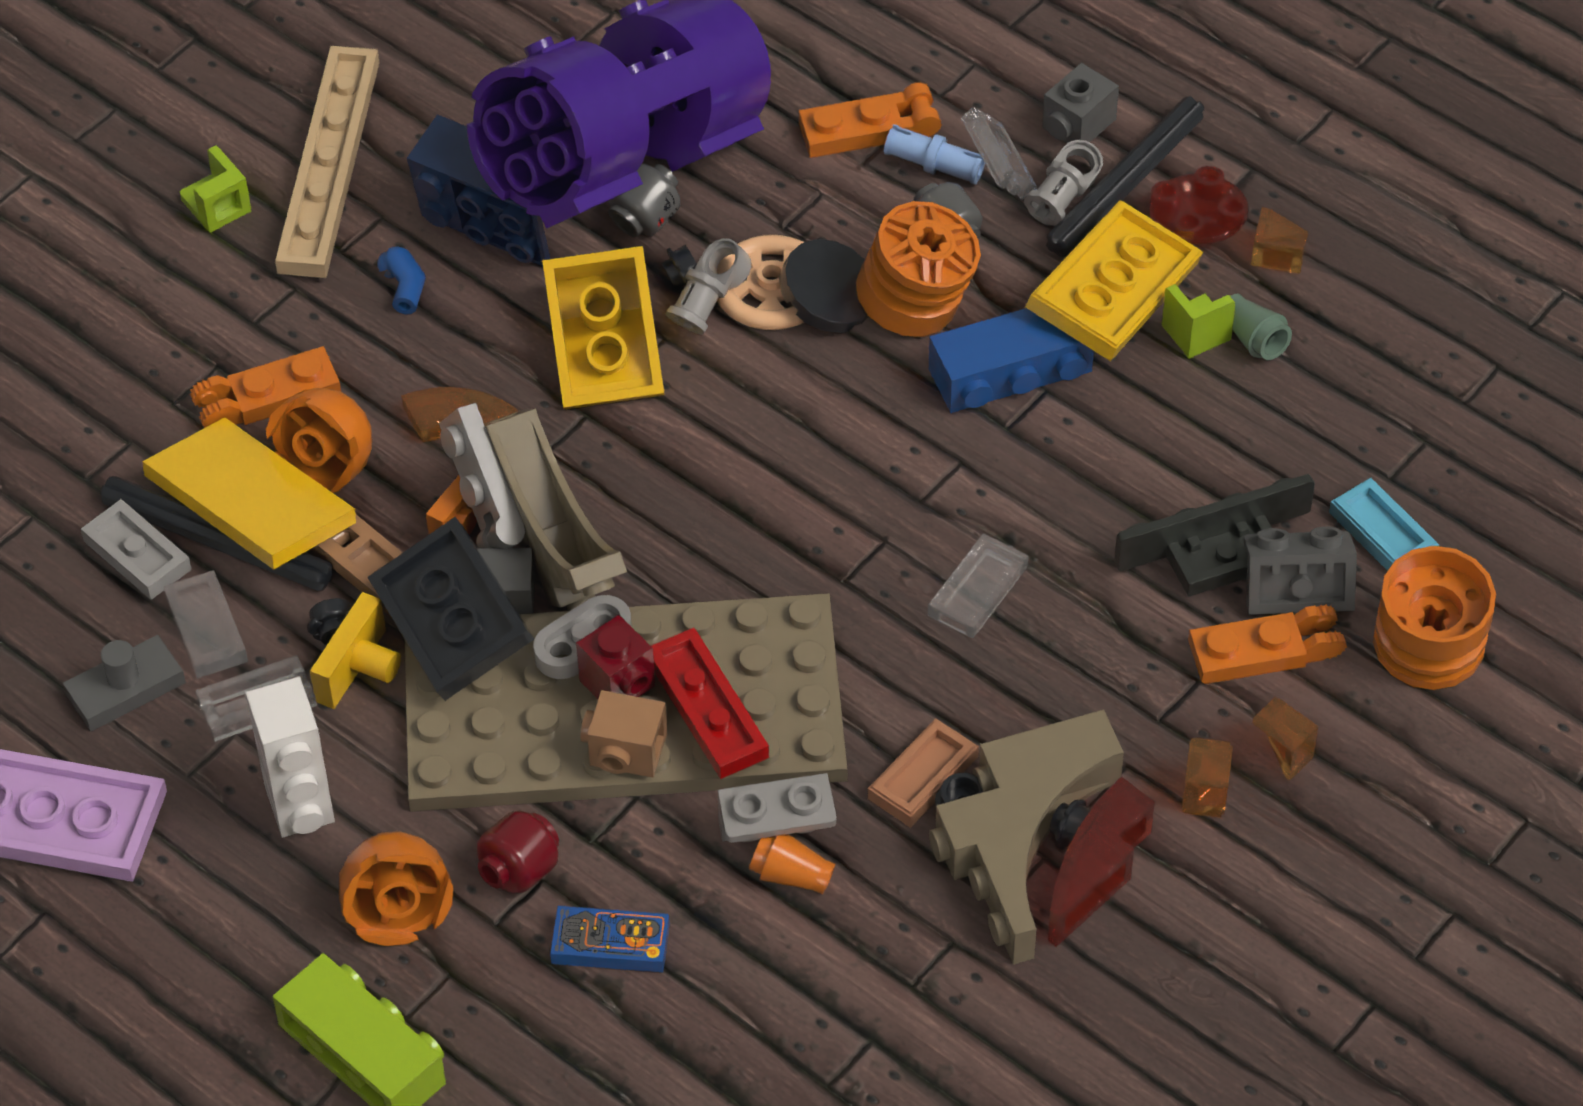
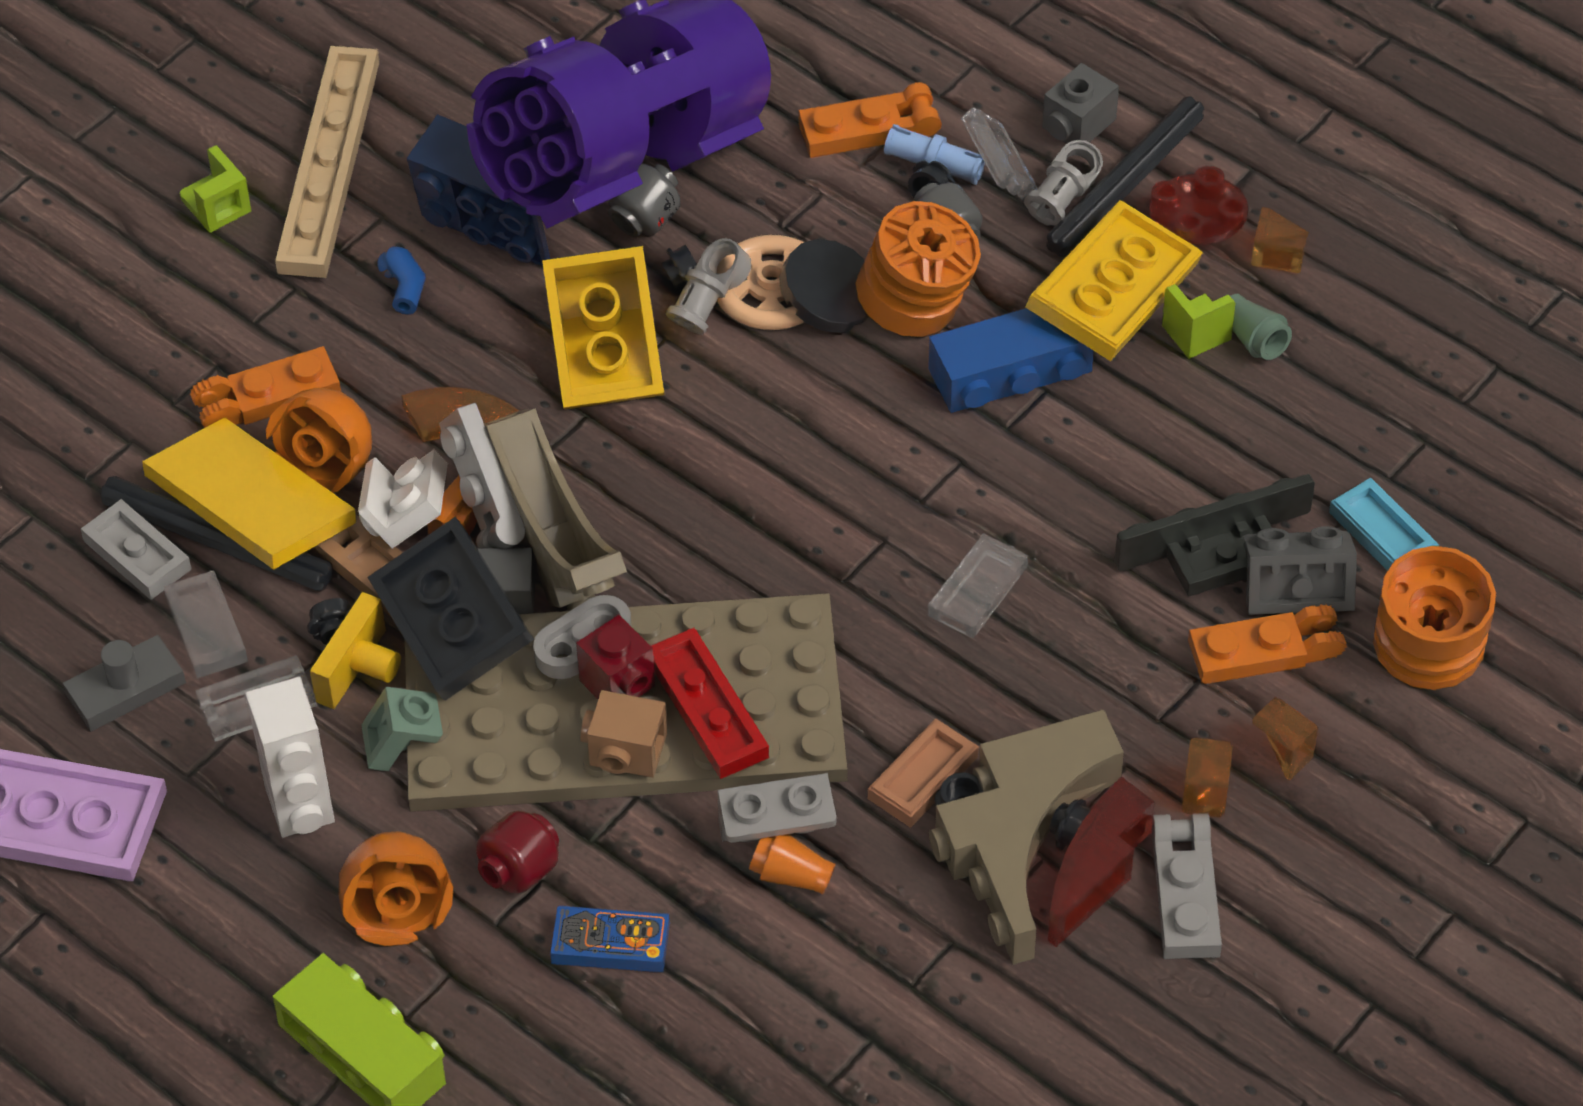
(396, 720): none -> sand green bracket
(402, 502): none -> white bracket
(927, 173): none -> black plate
(1186, 888): none -> light grey plate

